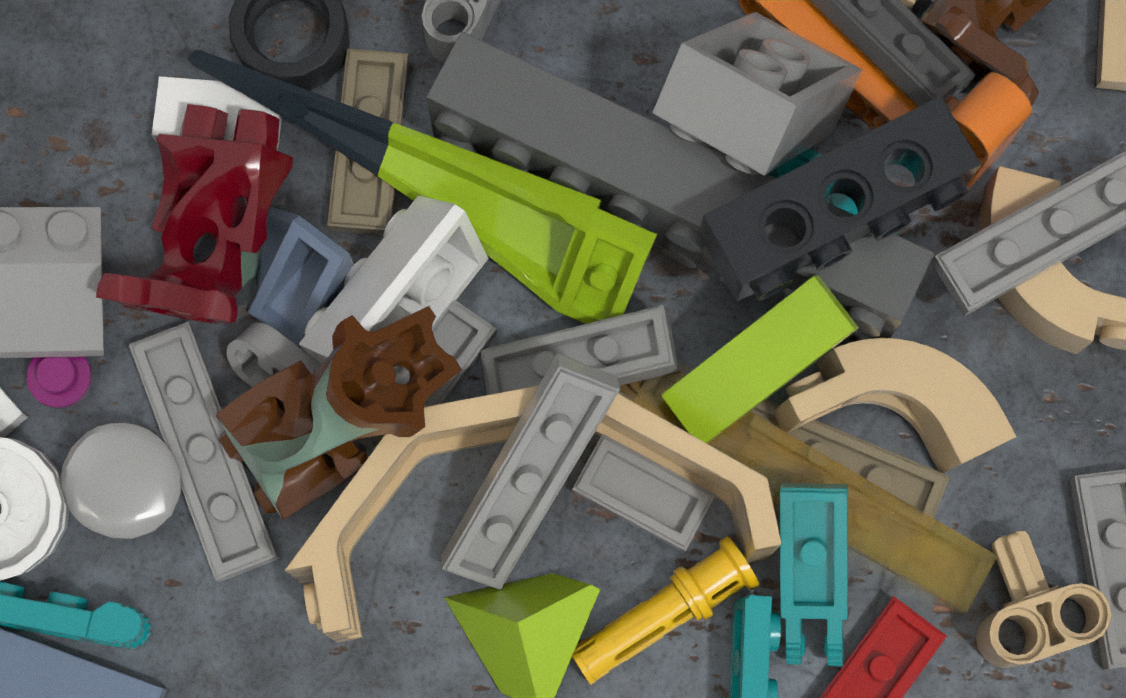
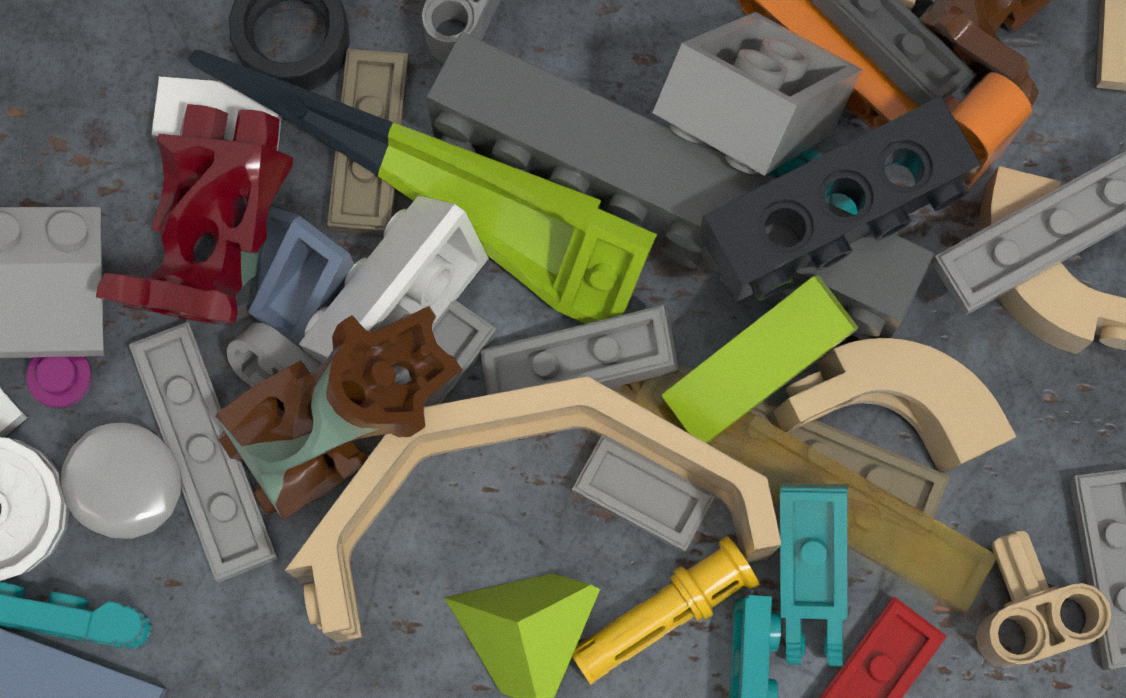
(530, 471): light grey tile -> none

